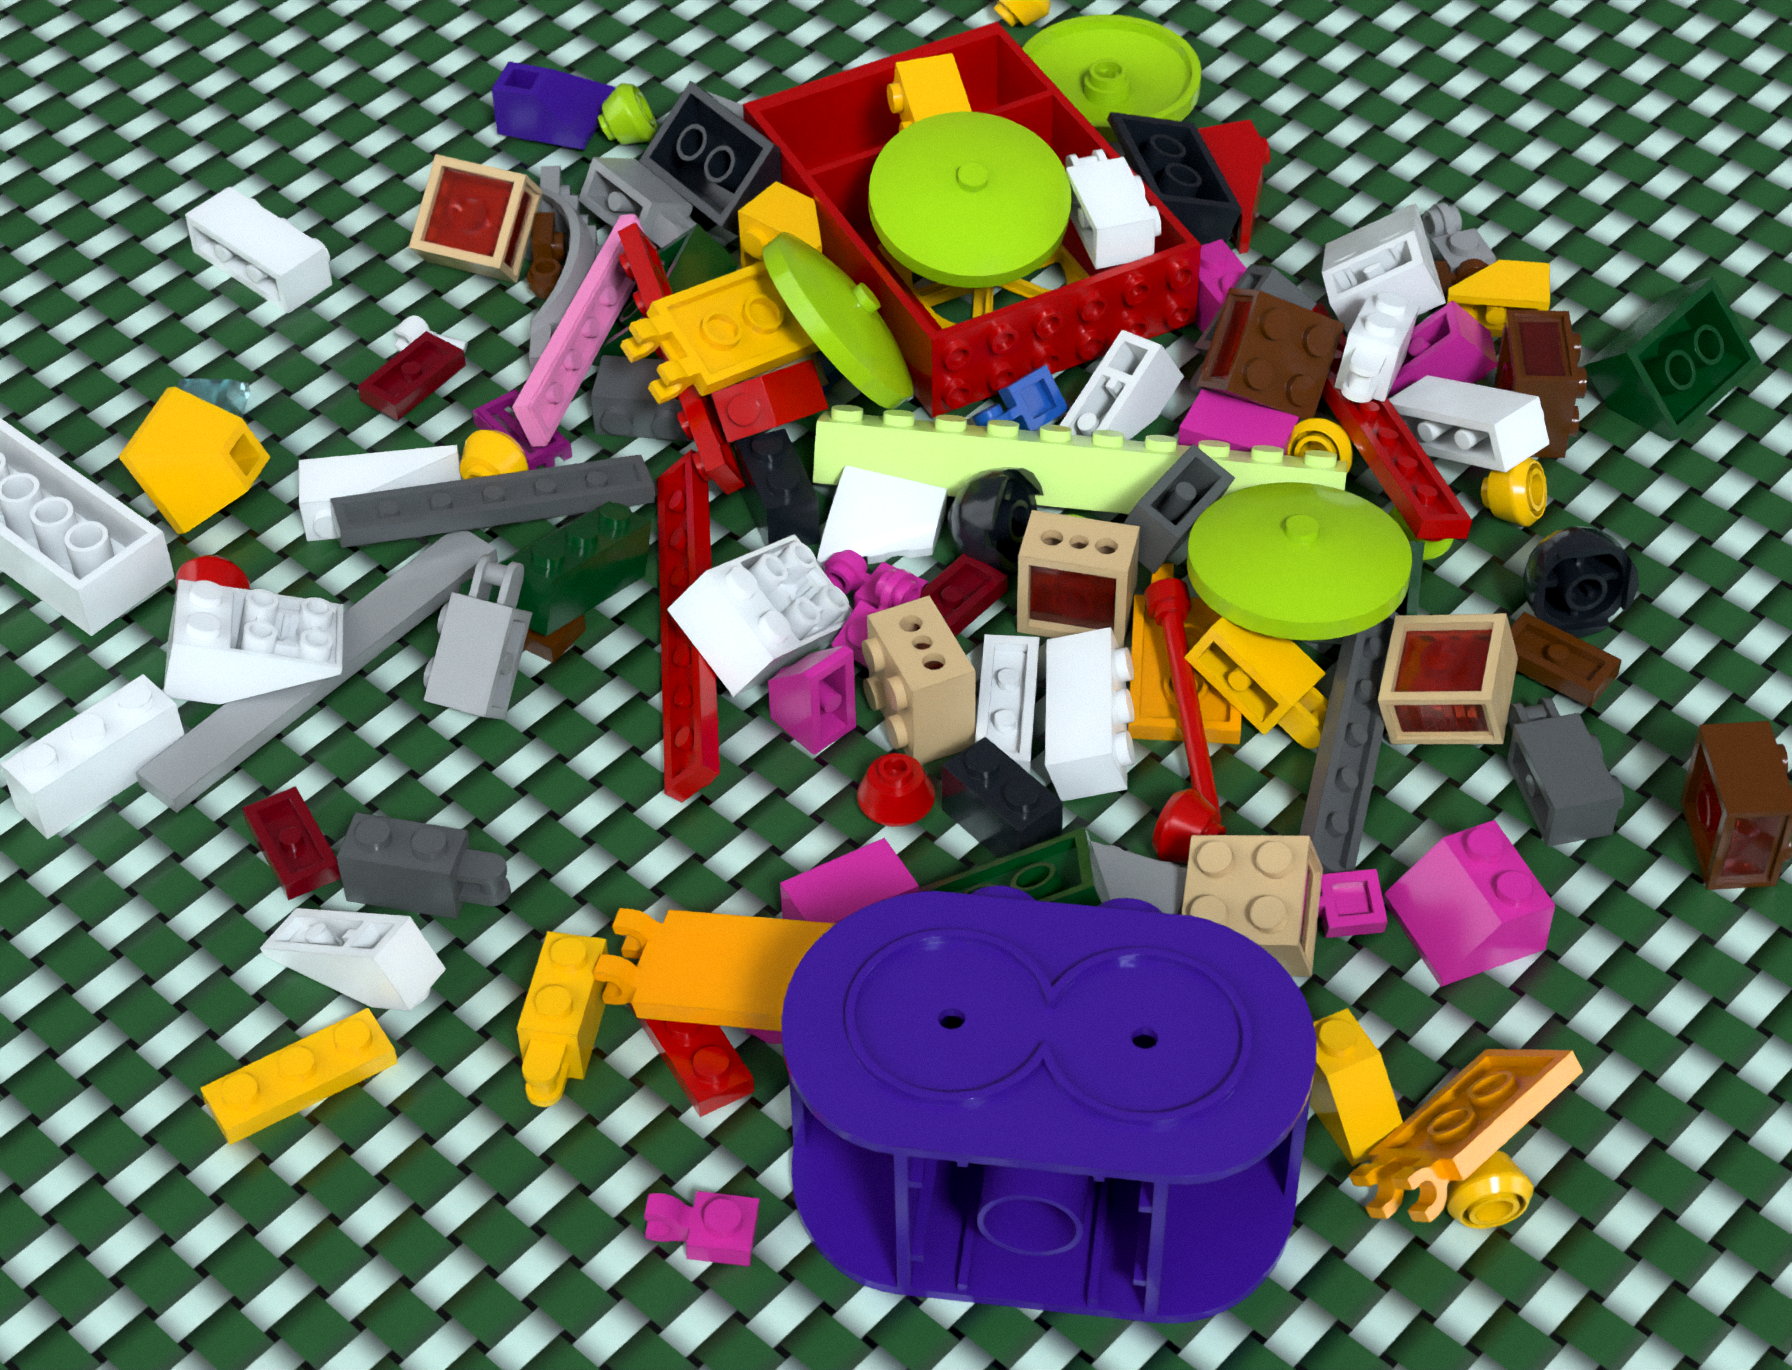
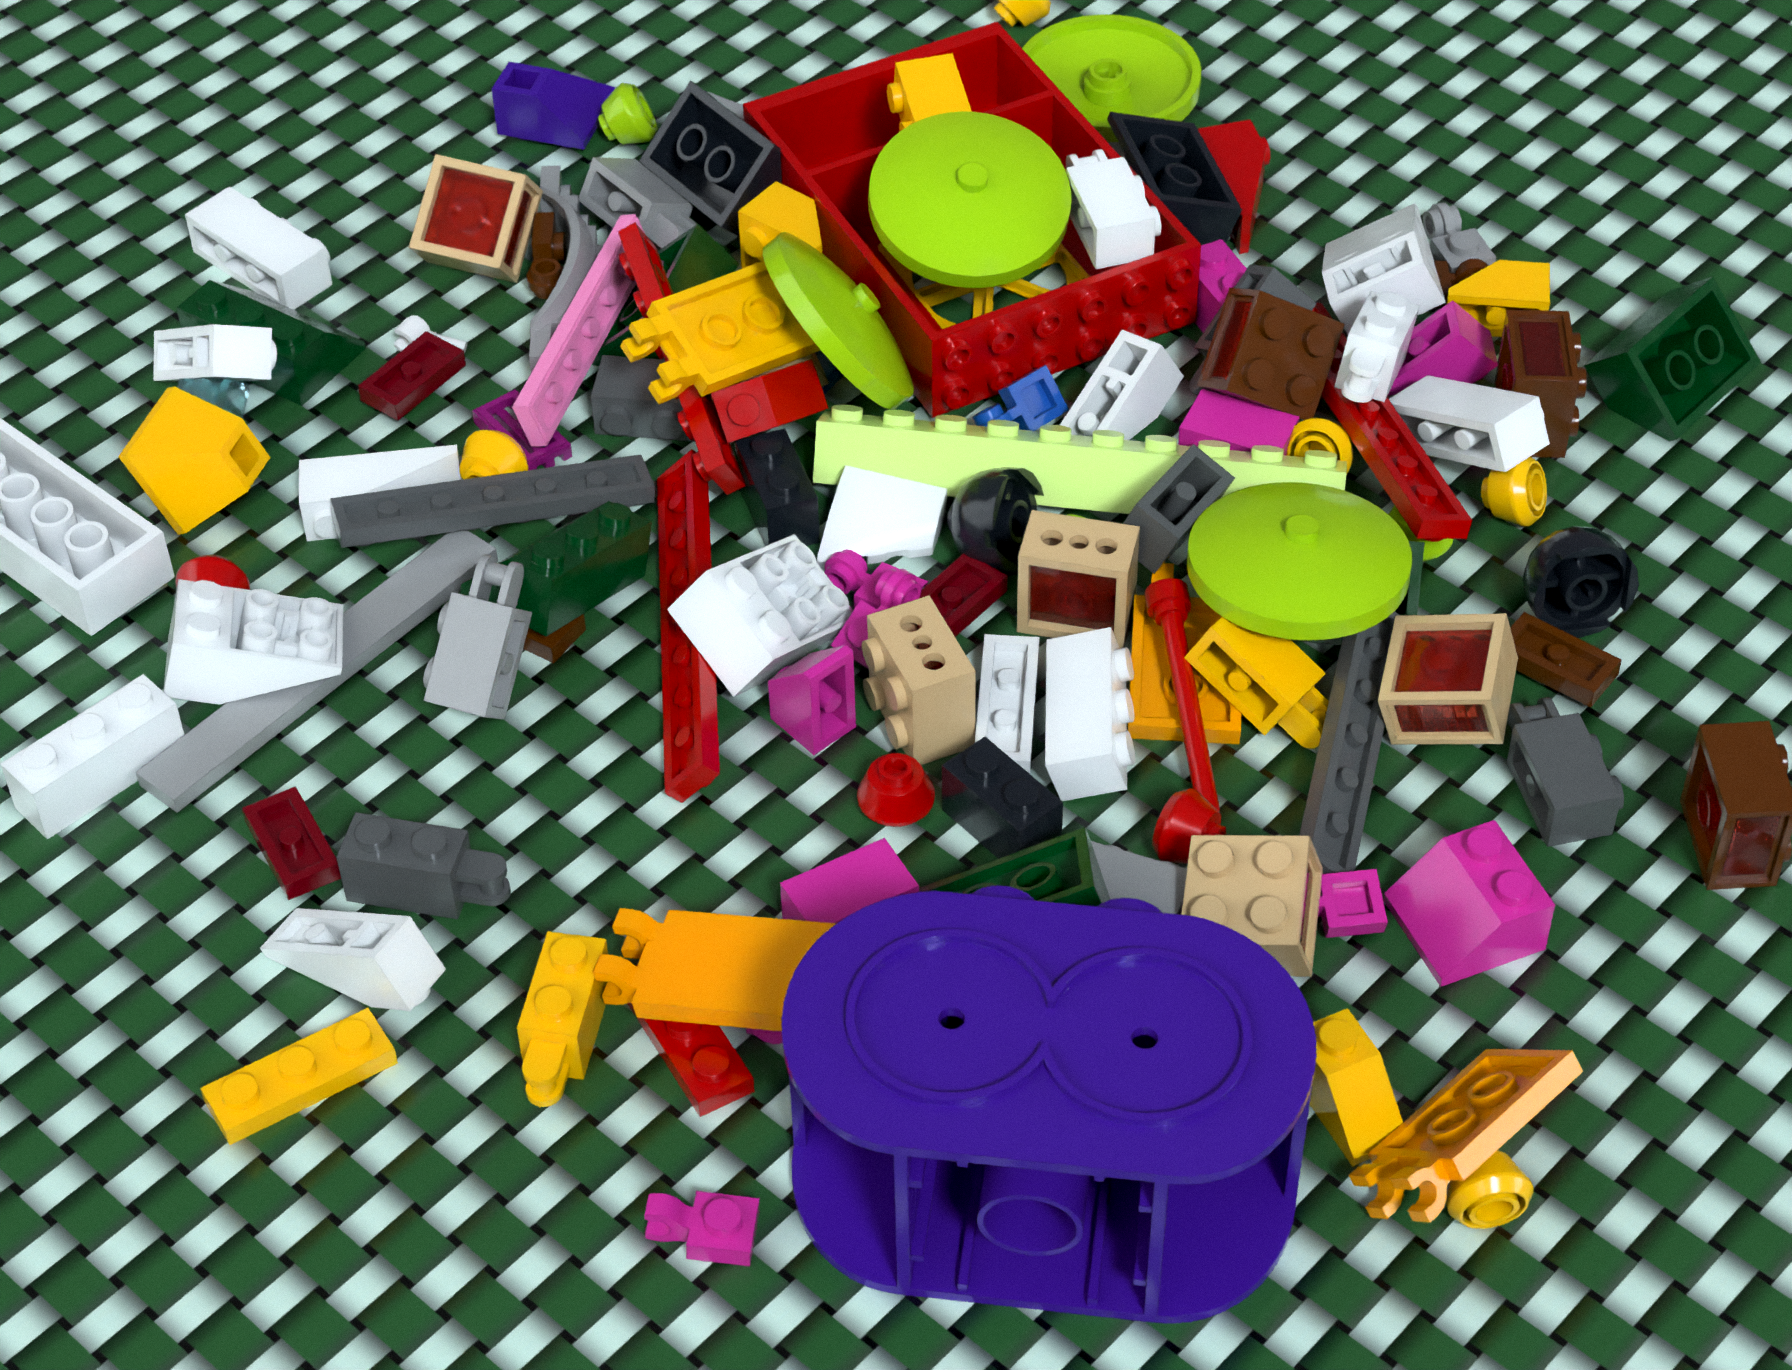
(214, 353): none -> white slope
(306, 348): none -> dark green slope

